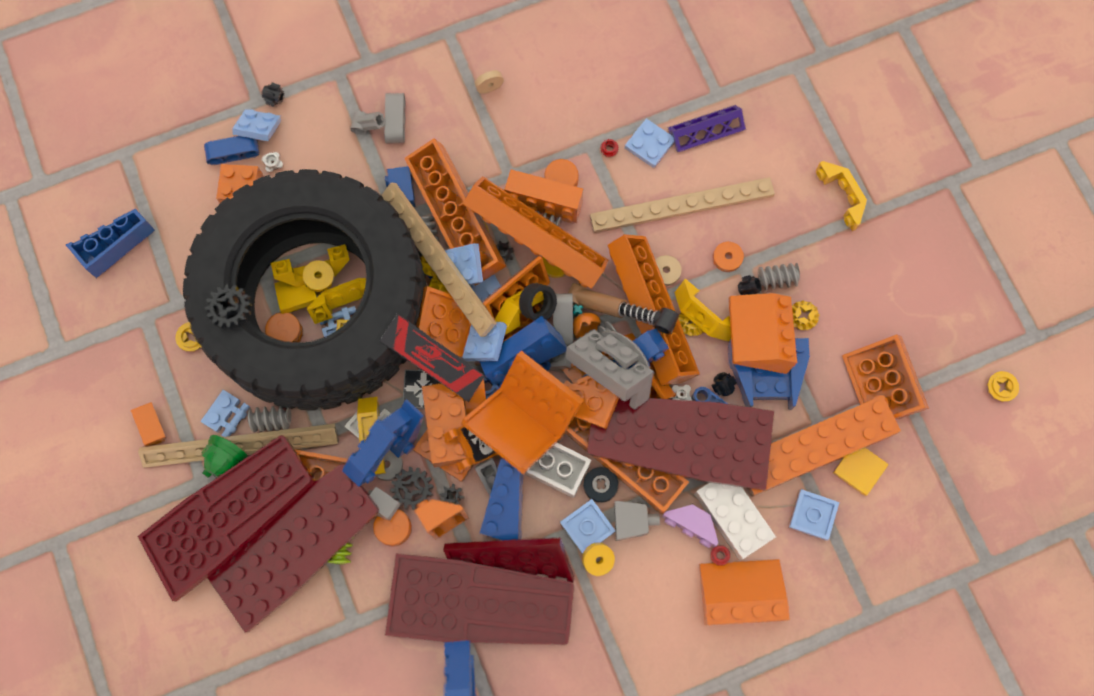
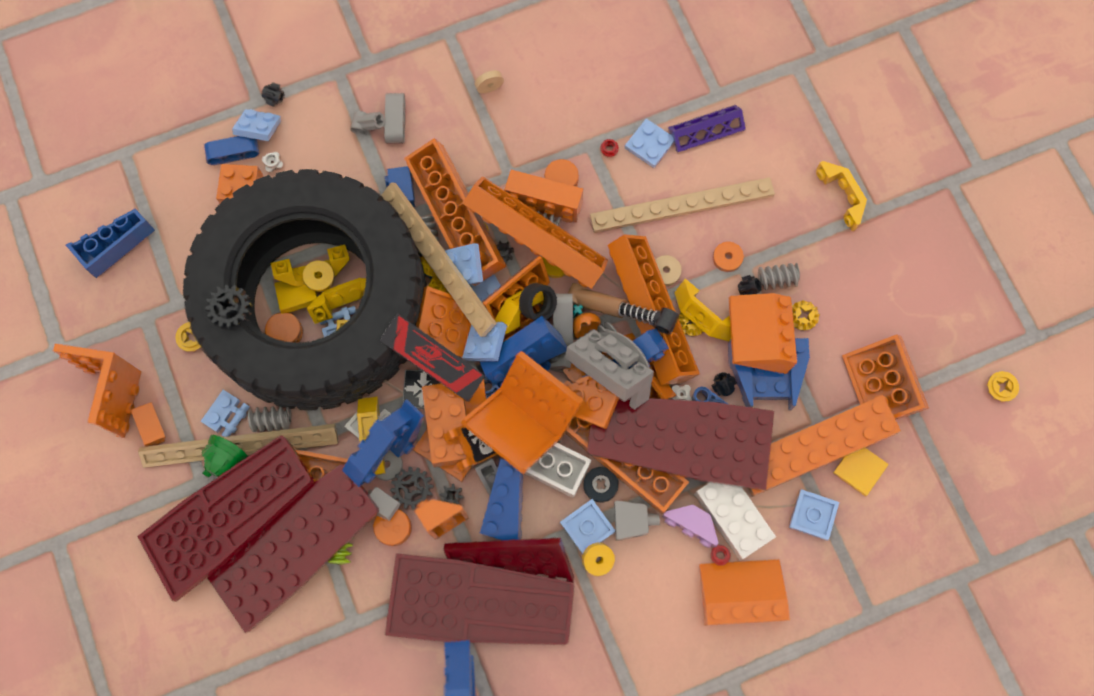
(114, 389): none -> orange bracket

